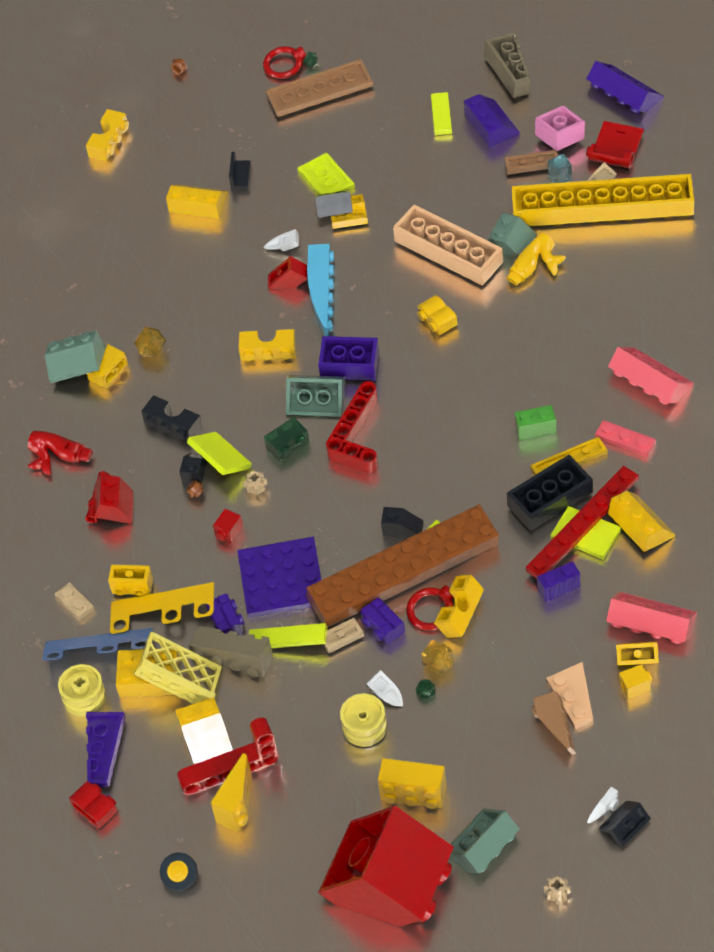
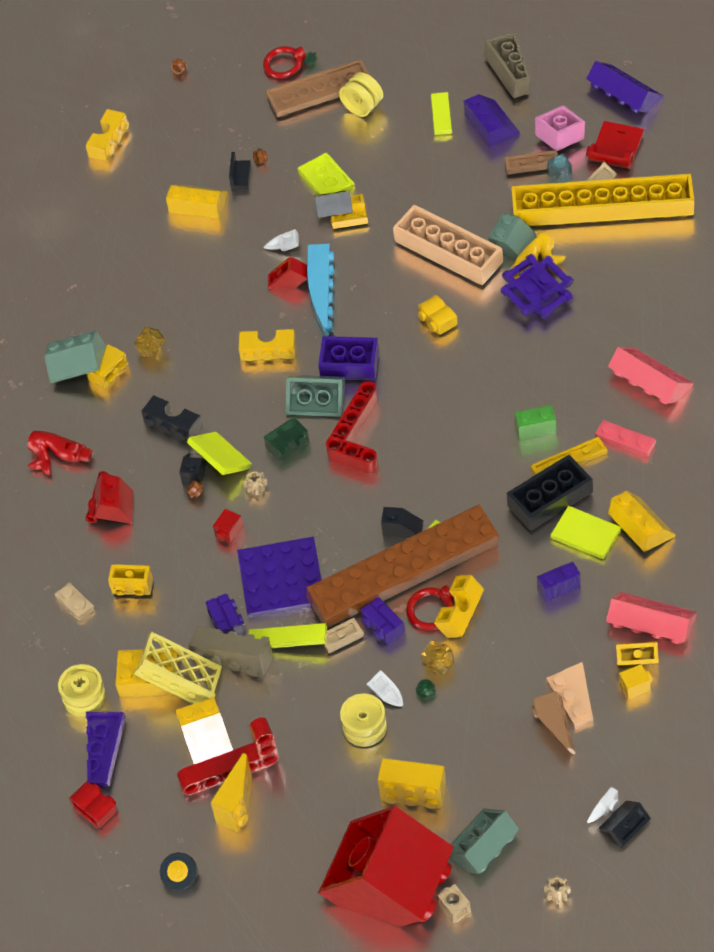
(101, 641): medium blue piece -> none
(166, 601): yellow piece -> none
(260, 156): none -> dark orange plate
(361, 94): none -> light yellow wheel
(454, 911): none -> tan brick
(535, 288): none -> dark purple brick
(581, 523): red plate -> none

